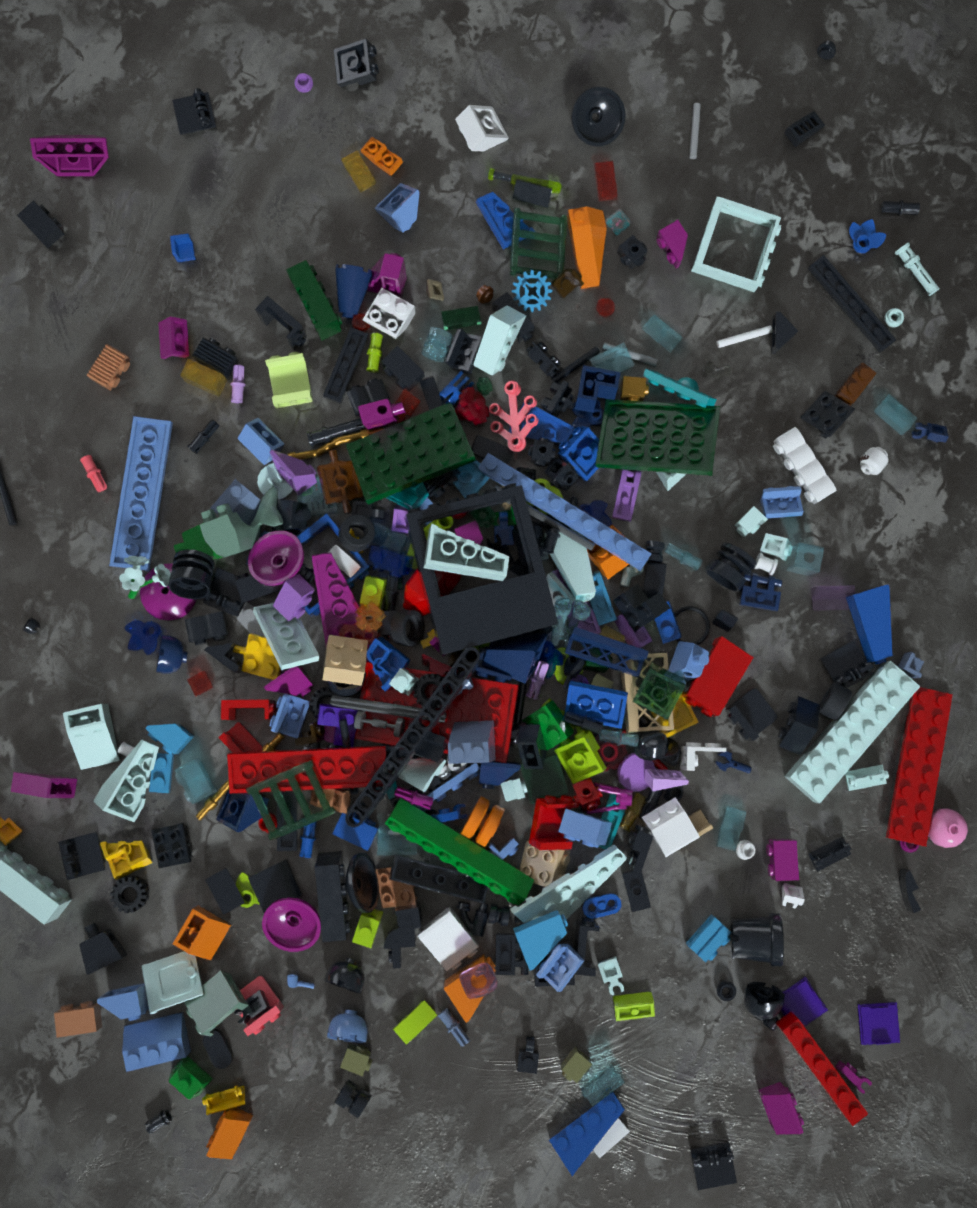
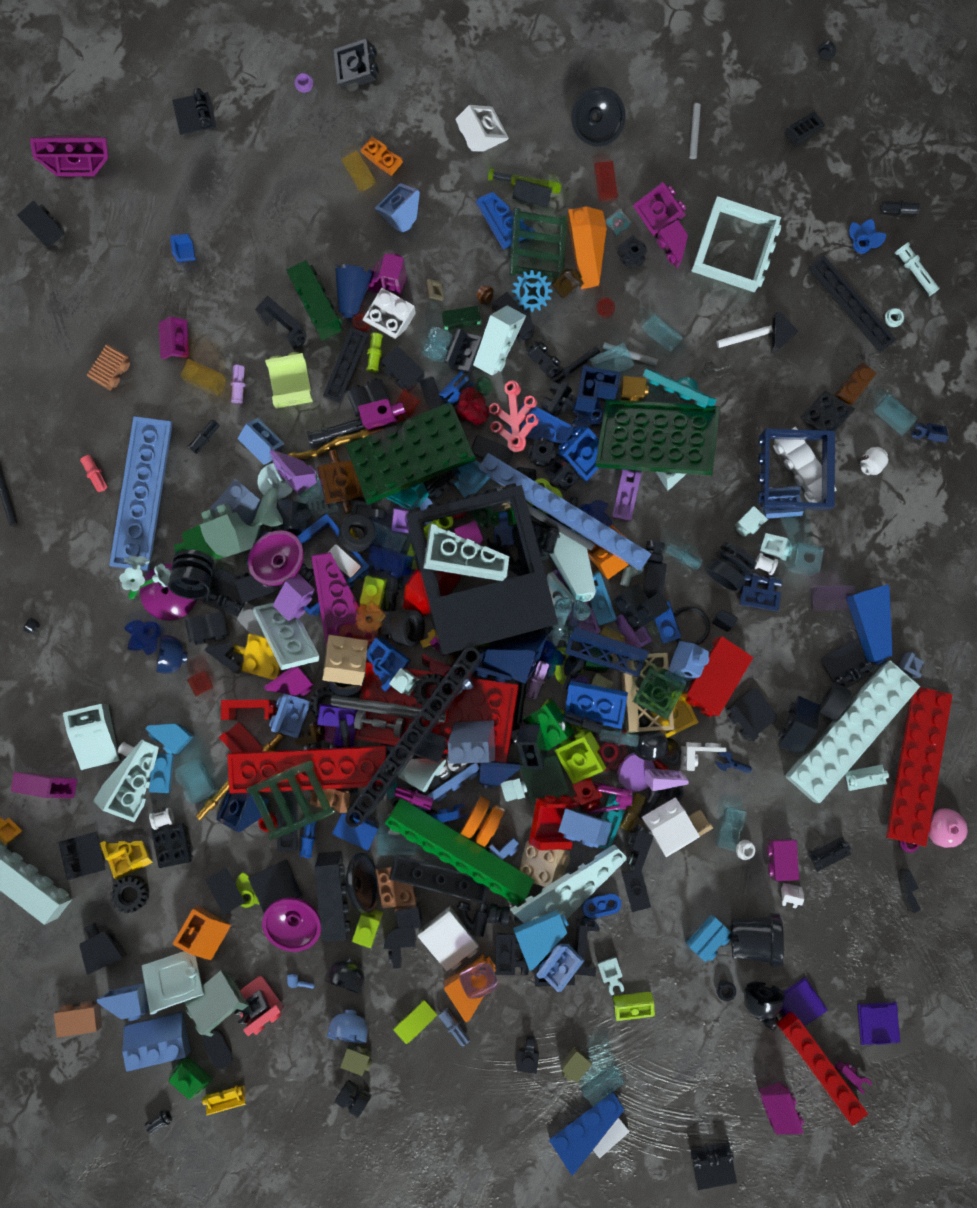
(161, 818): none -> white bush
(214, 357): black brick -> none
(228, 1133): orange slope -> none
(660, 208): none -> magenta plate
(828, 468): none -> dark blue window

